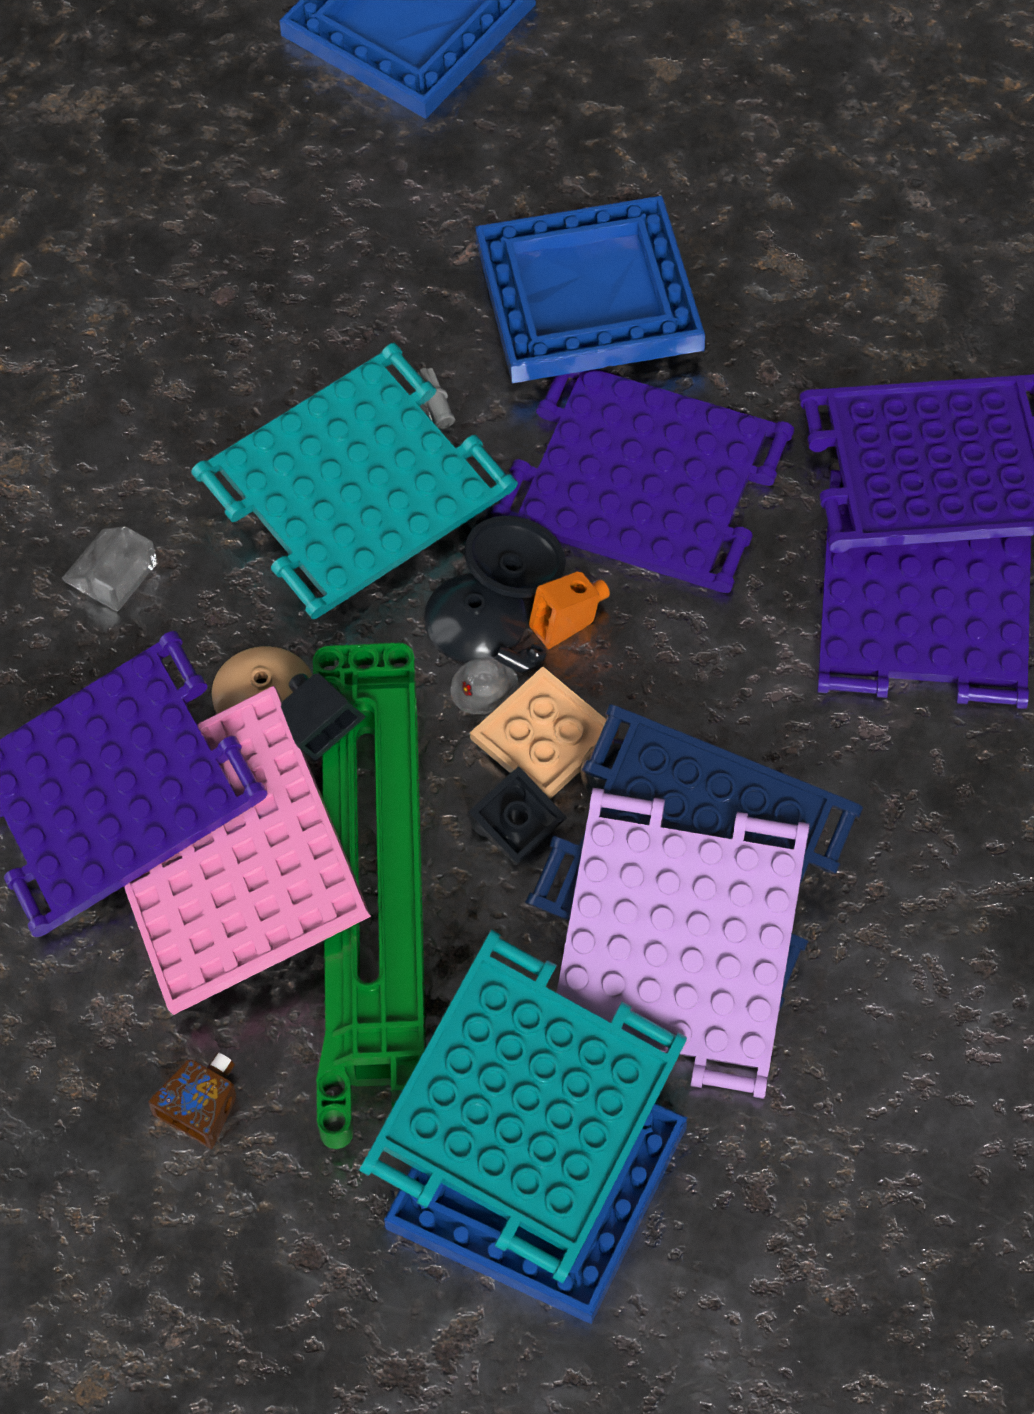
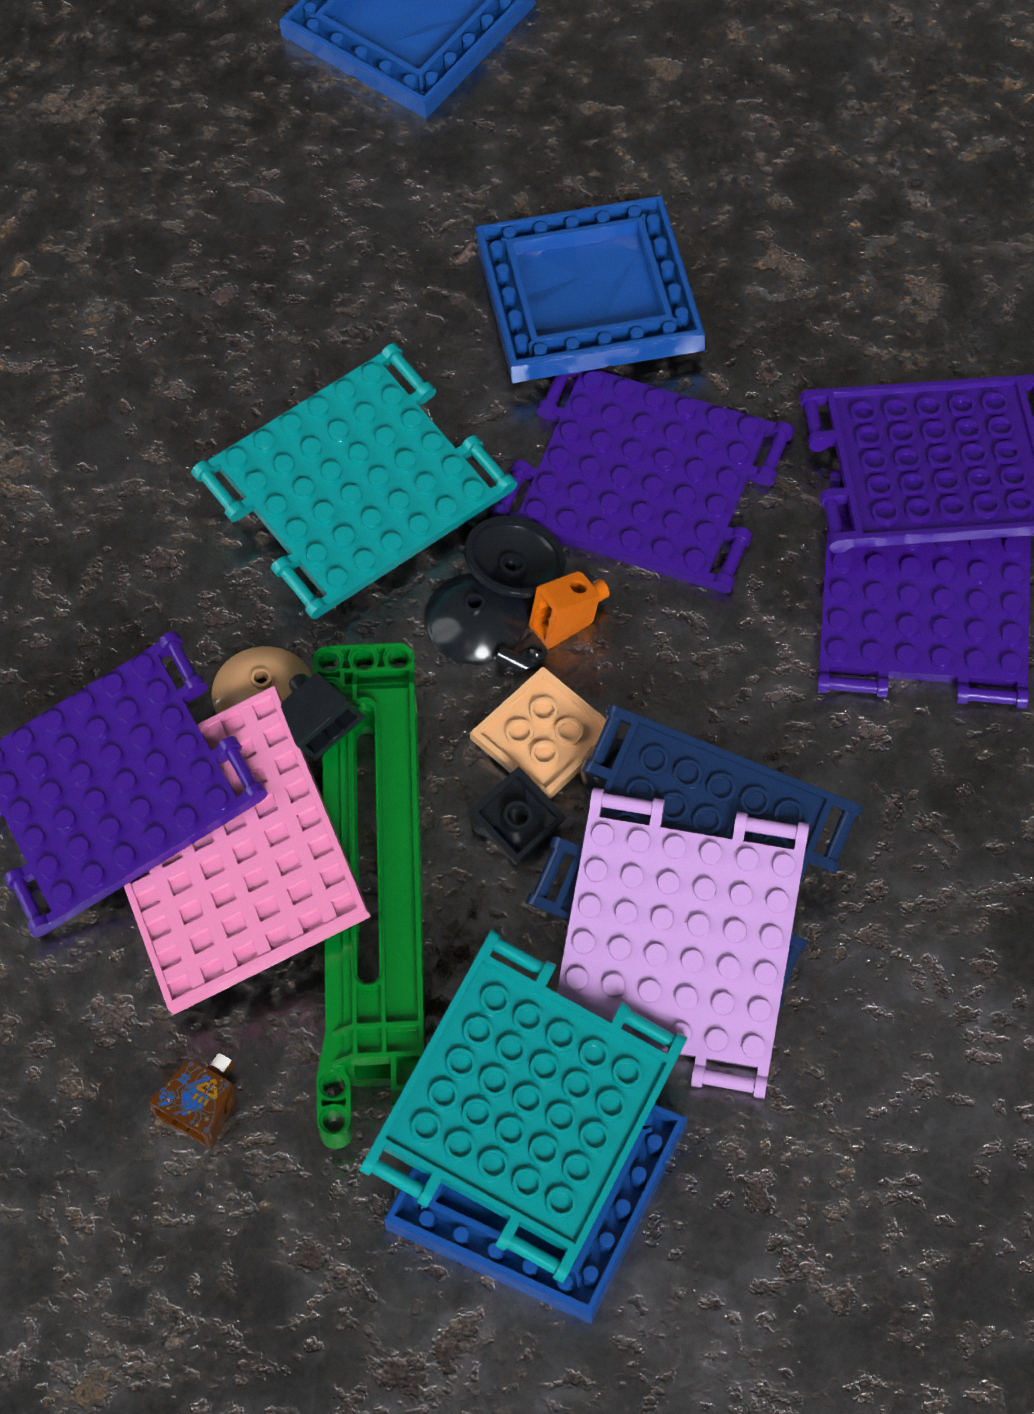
(113, 566): clear slope -> none
(438, 404): light grey axle -> none
(483, 685): clear hat -> none

